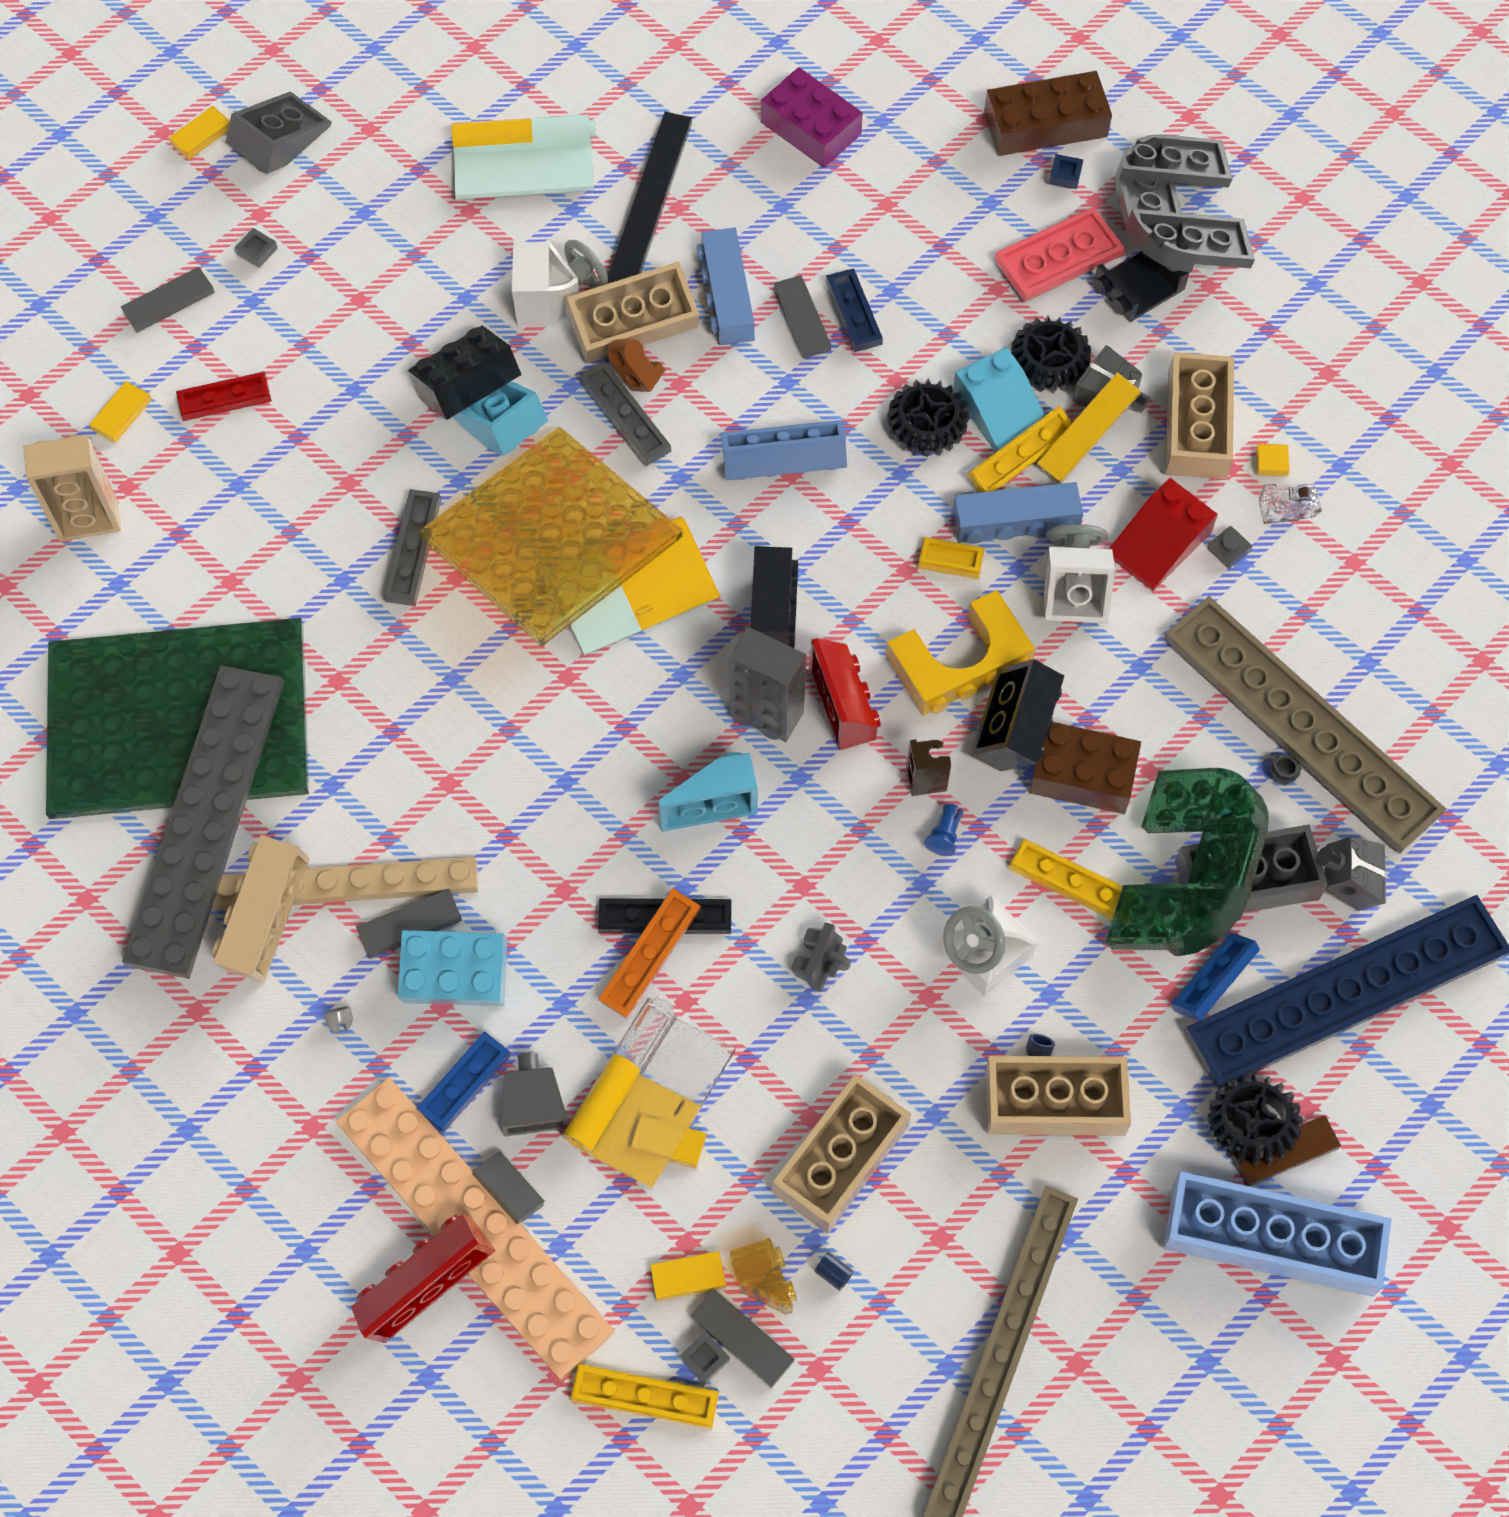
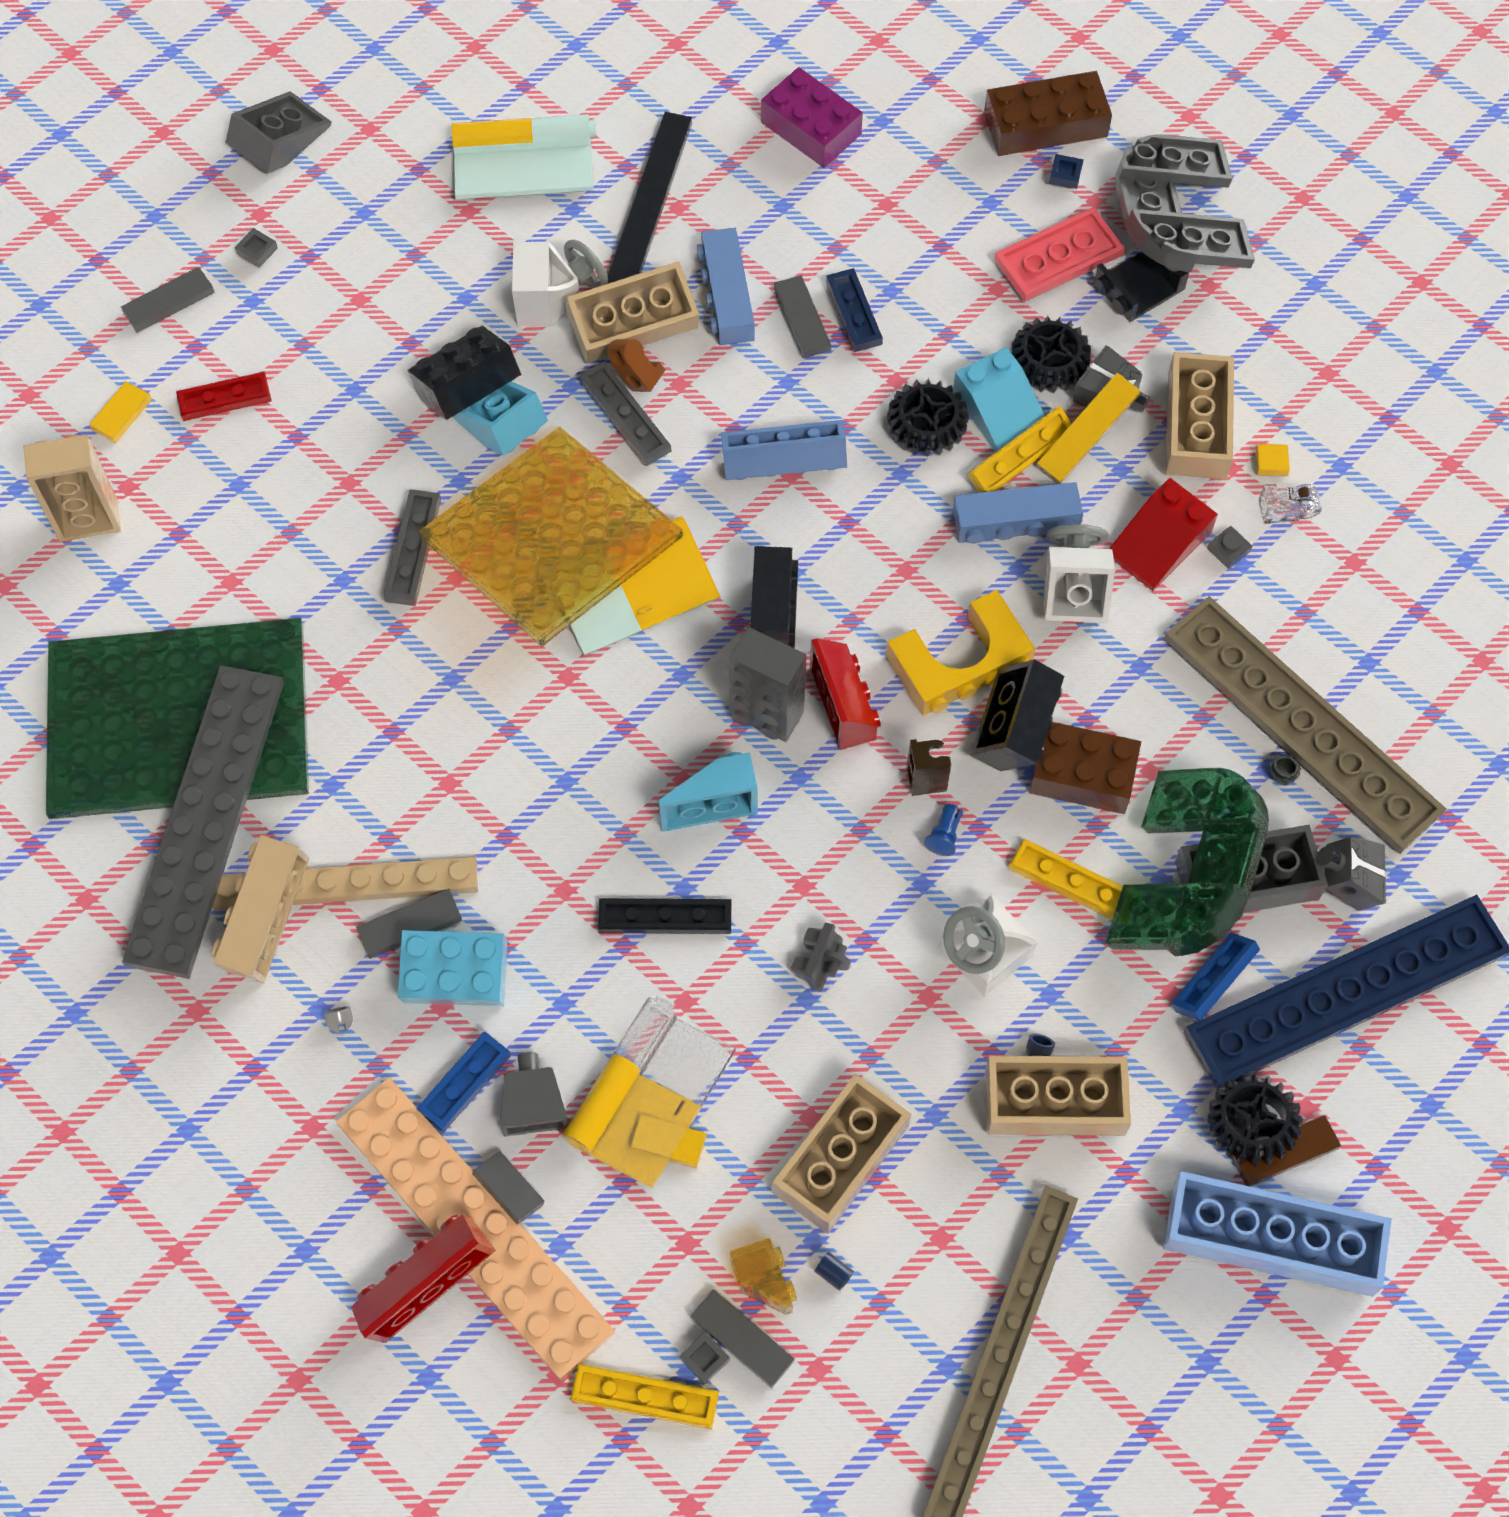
(200, 132): yellow tile -> none
(649, 953): orange plate -> none
(688, 1276): yellow tile -> none
(951, 558): yellow tile -> none

